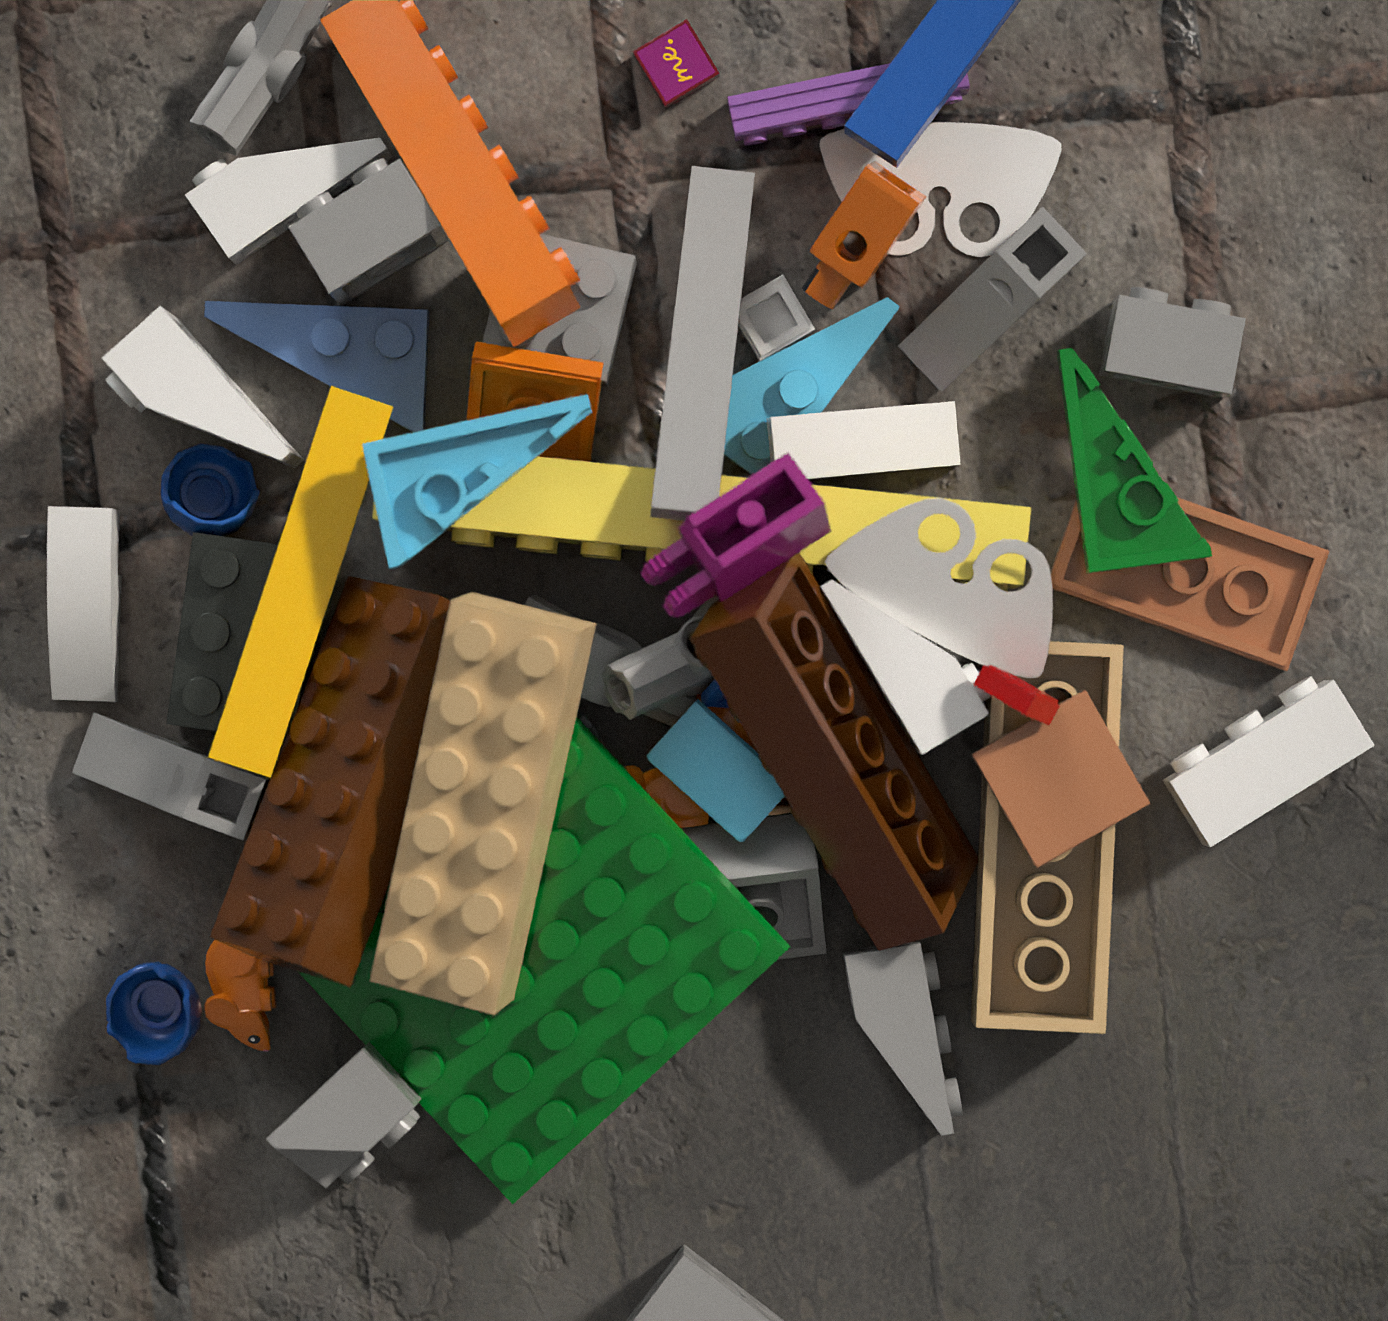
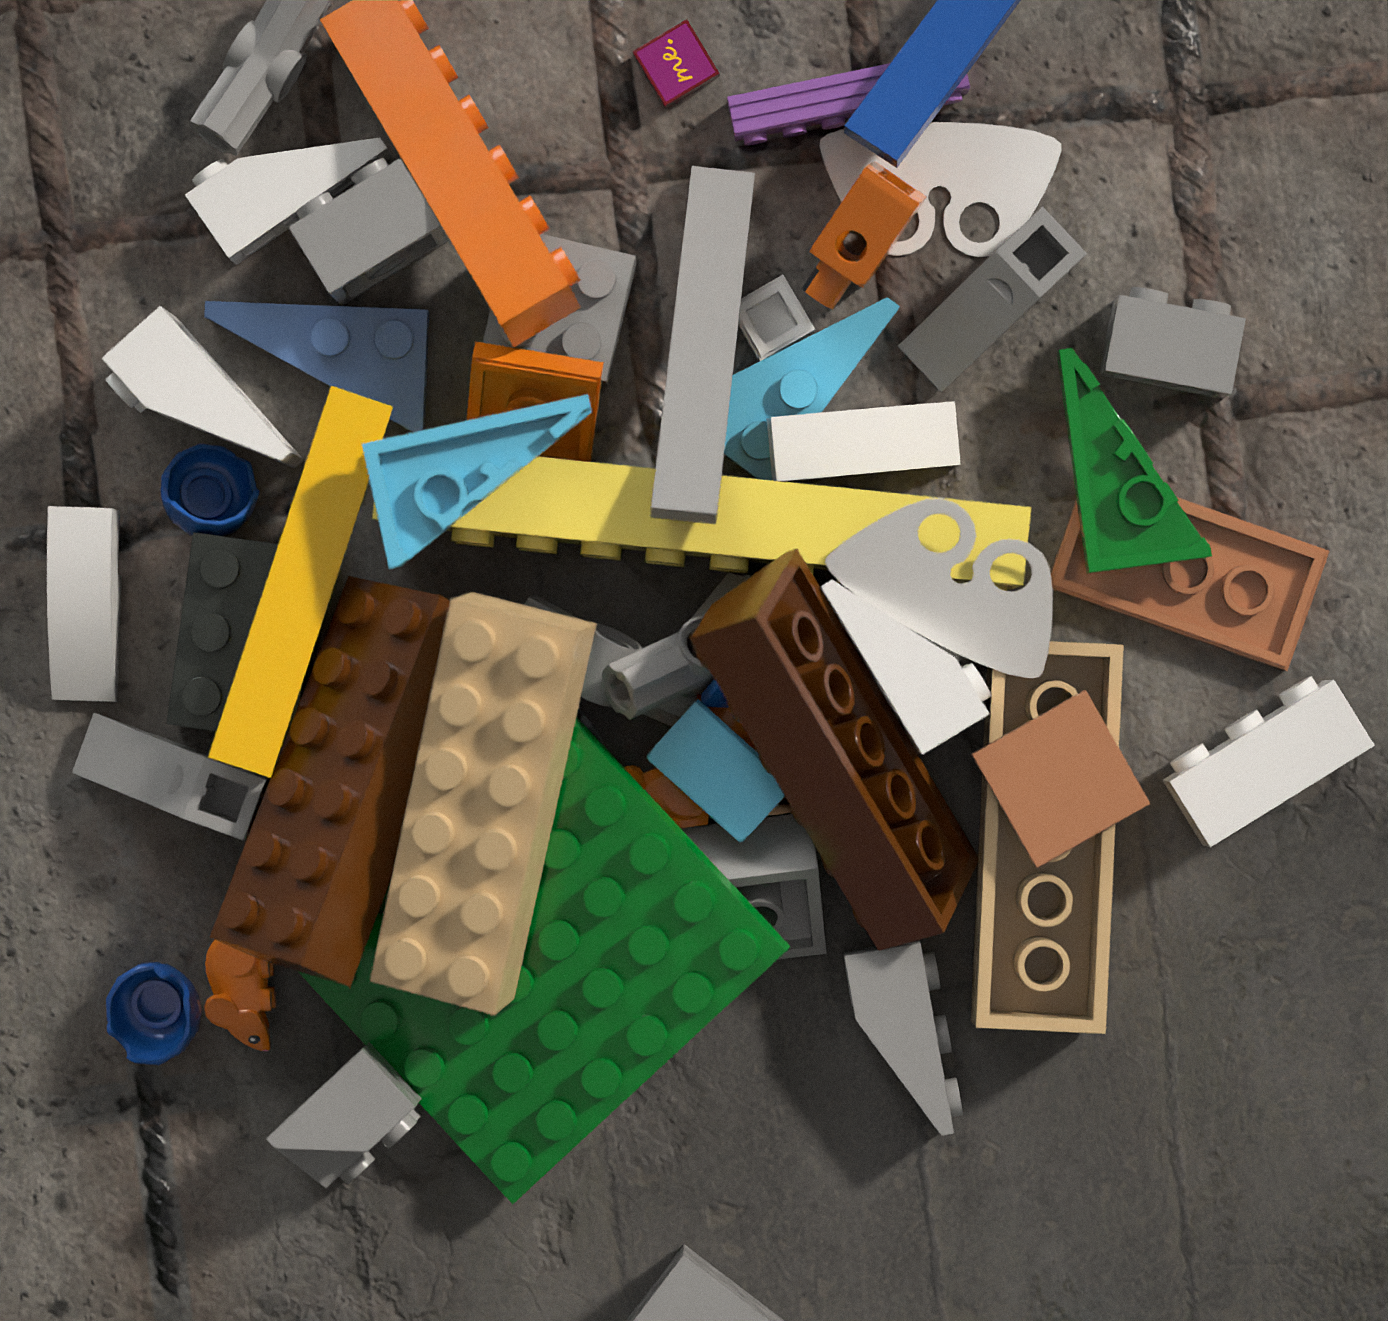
(741, 536): magenta hinge -> none
(1017, 693): red tile -> none

